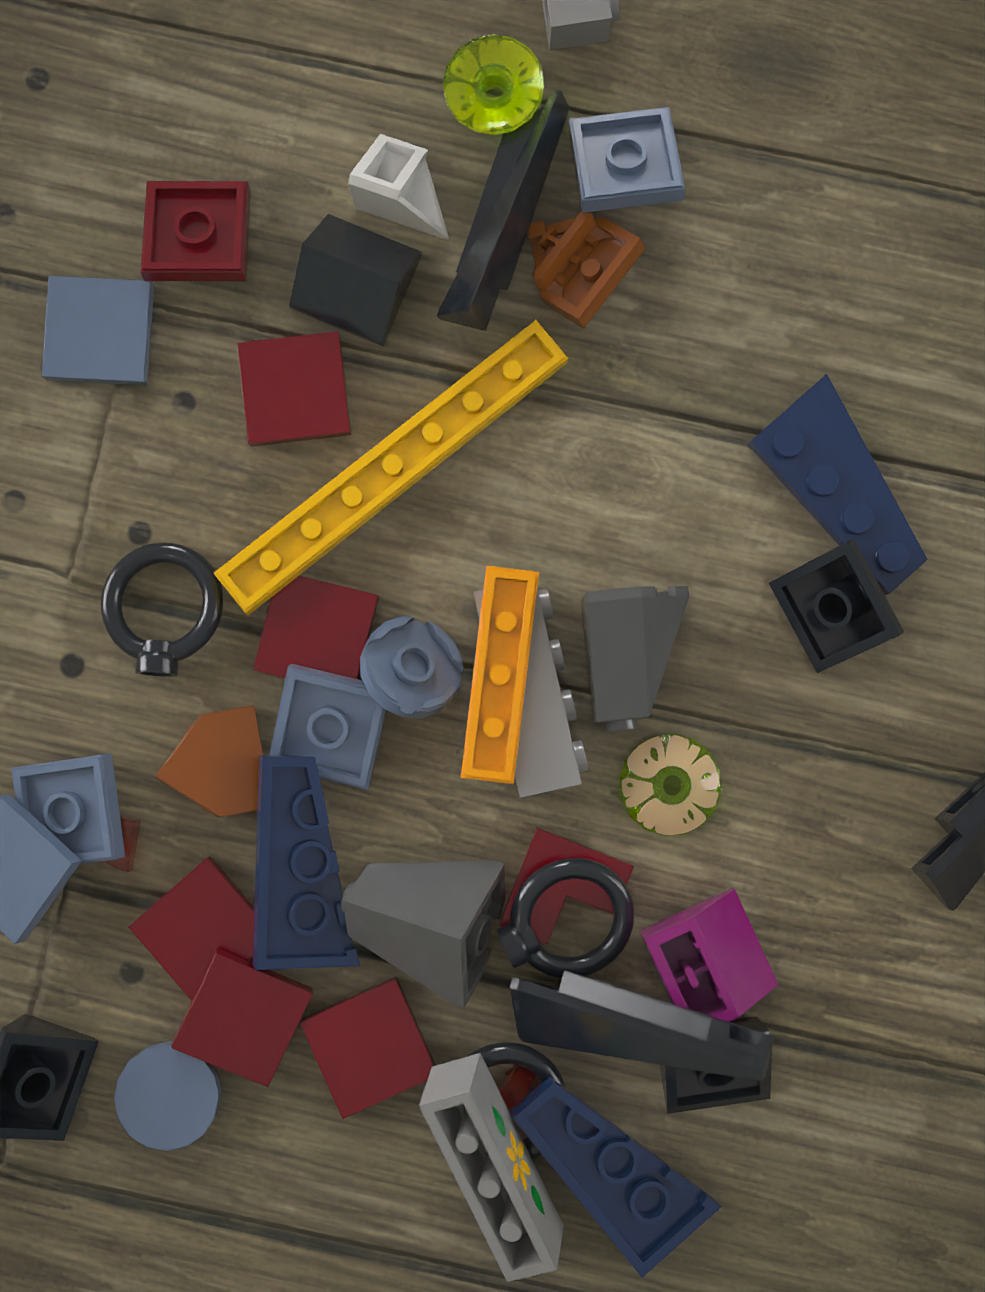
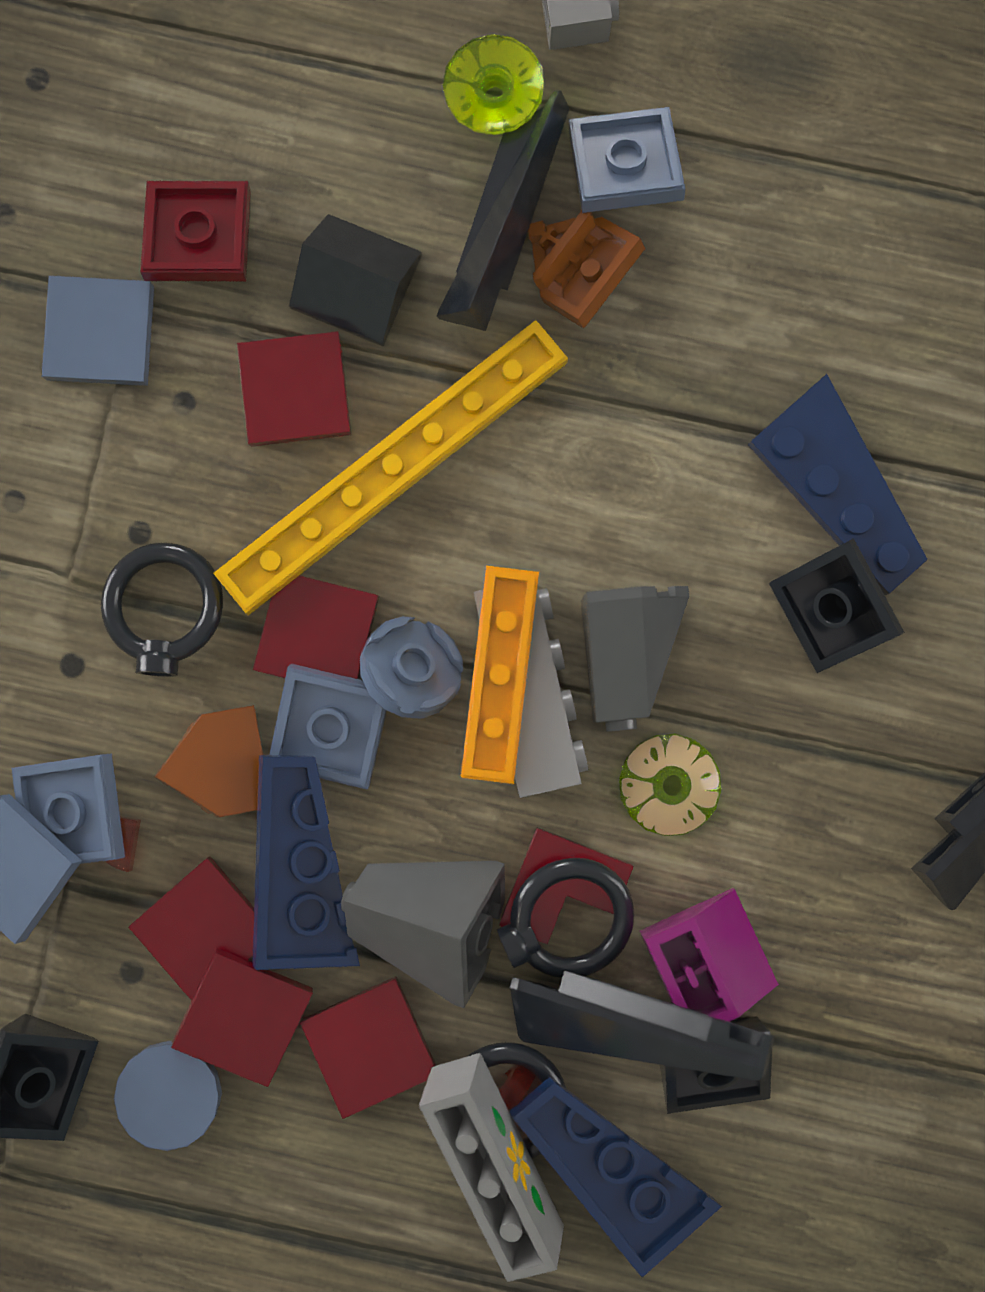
(397, 186): white slope -> none

